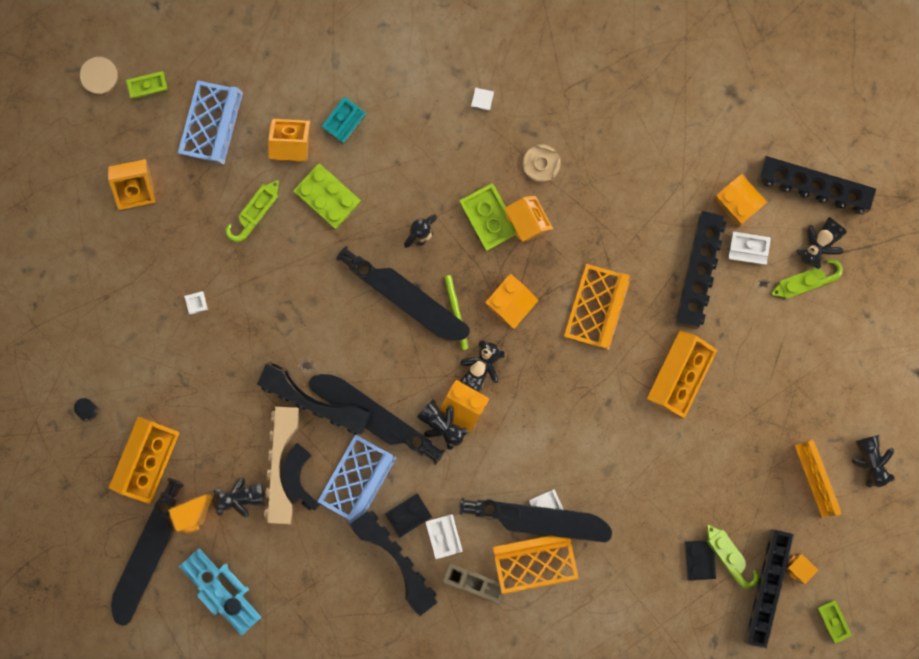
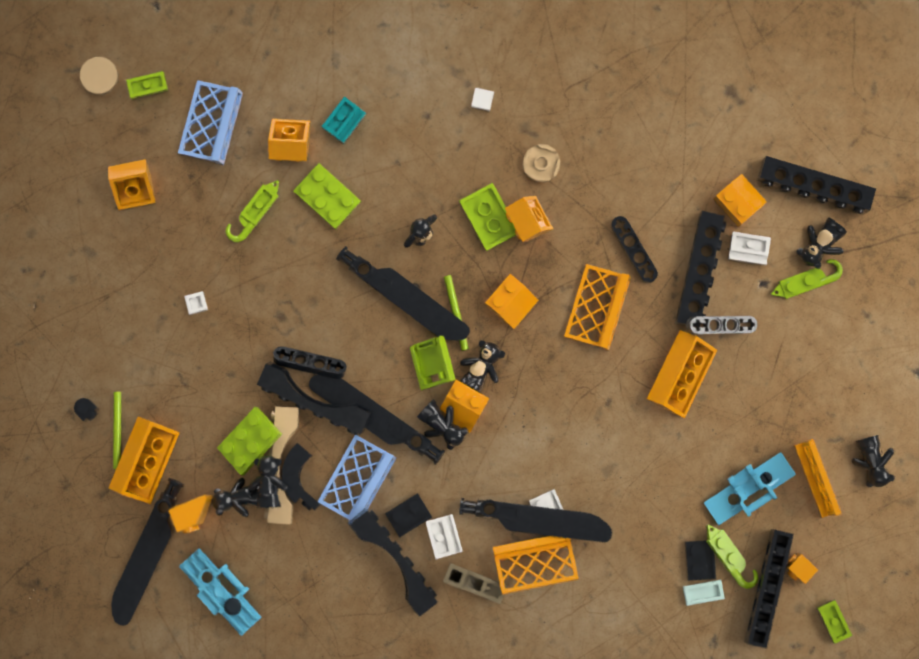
(116, 429): none -> lime bar
(249, 440): none -> lime plate
(268, 482): none -> black piece
(308, 365): none -> black beam
(432, 358): none -> lime container
(636, 248): none -> black beam
(703, 592): none -> light aqua tile
(721, 324): none -> beam
(745, 483): none -> medium azure piece

